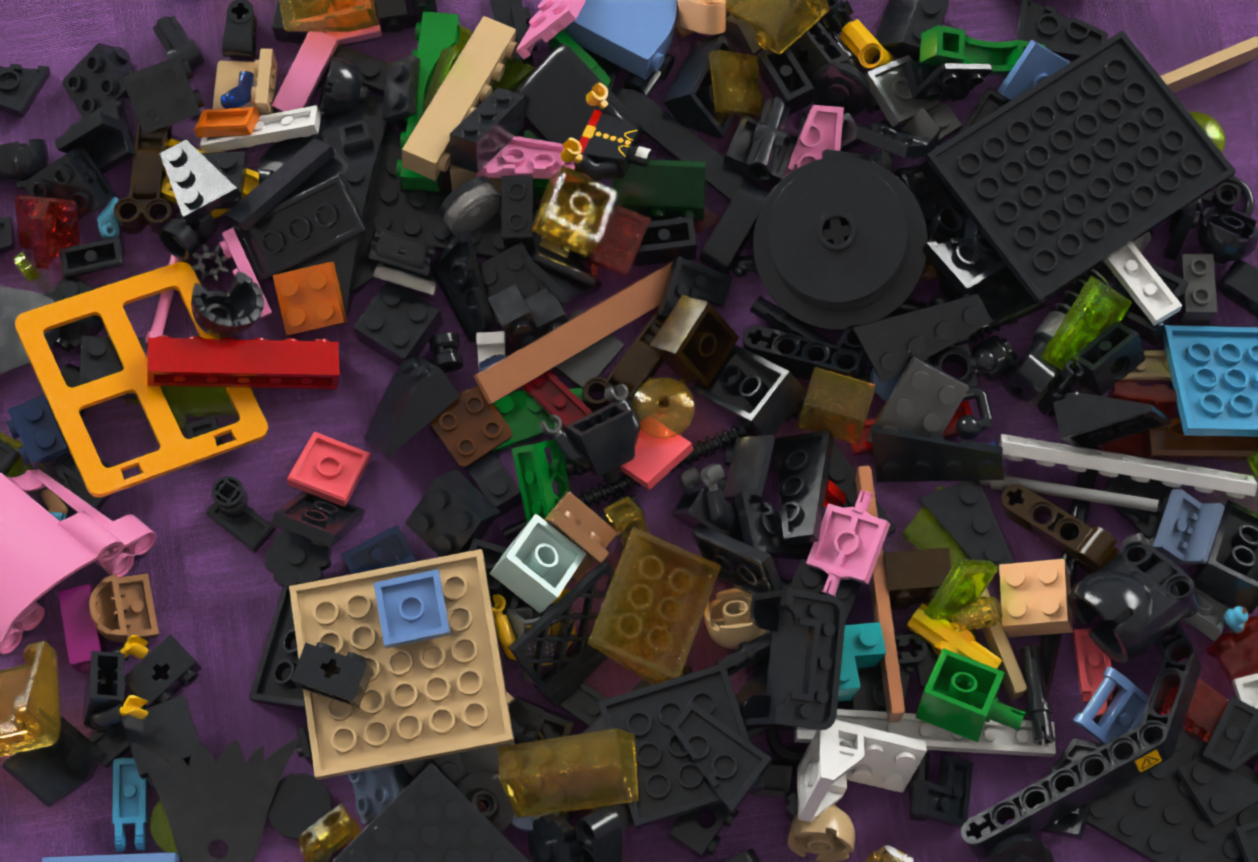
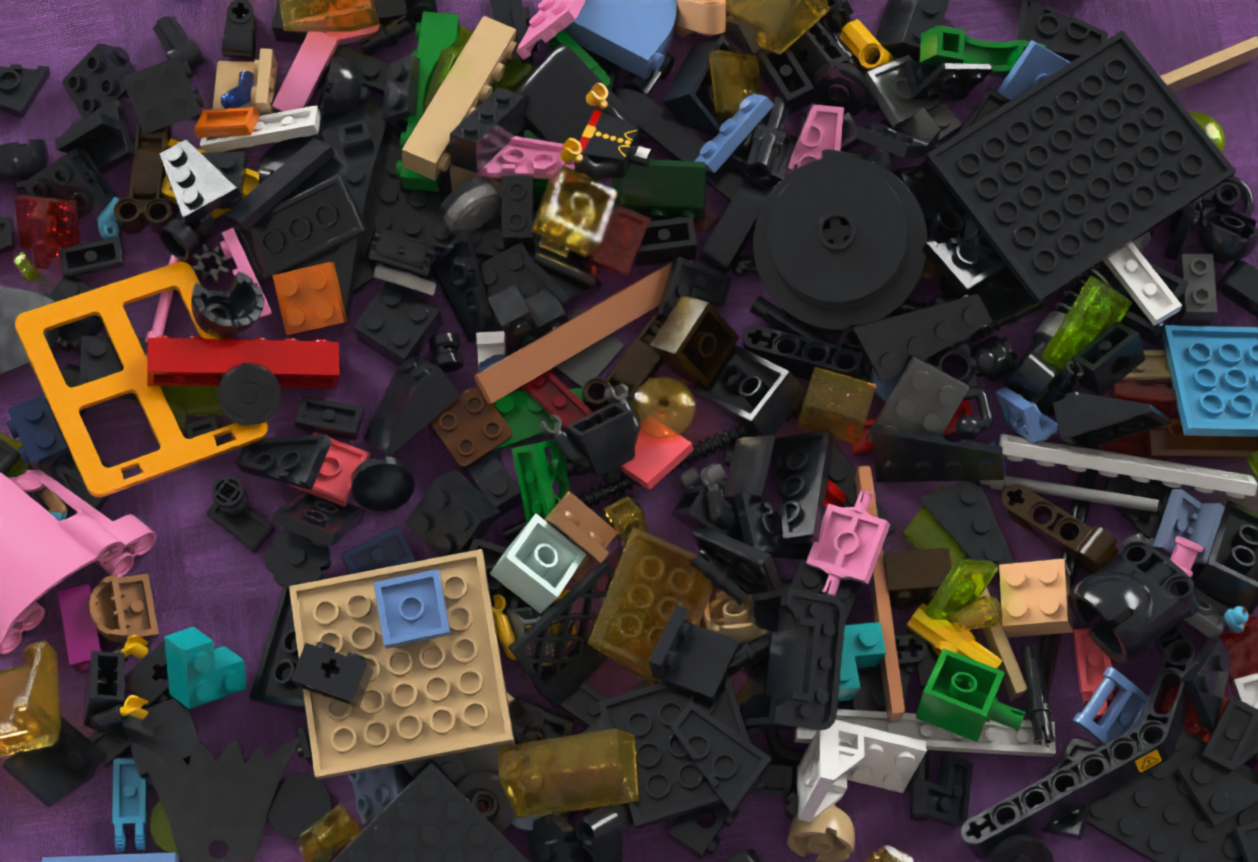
(199, 671): none -> teal brick
(249, 393): none -> black tile
(286, 459): none -> black wing
(329, 417): none -> black plate
(382, 484): none -> black tile
(388, 34): none -> black pin
(692, 655): none -> black bracket
(721, 577): none -> black pin
(734, 131): none -> medium blue plate
(1024, 416): none -> medium blue bracket
(1185, 554): none -> bright pink bush
(1207, 681): none -> black wing

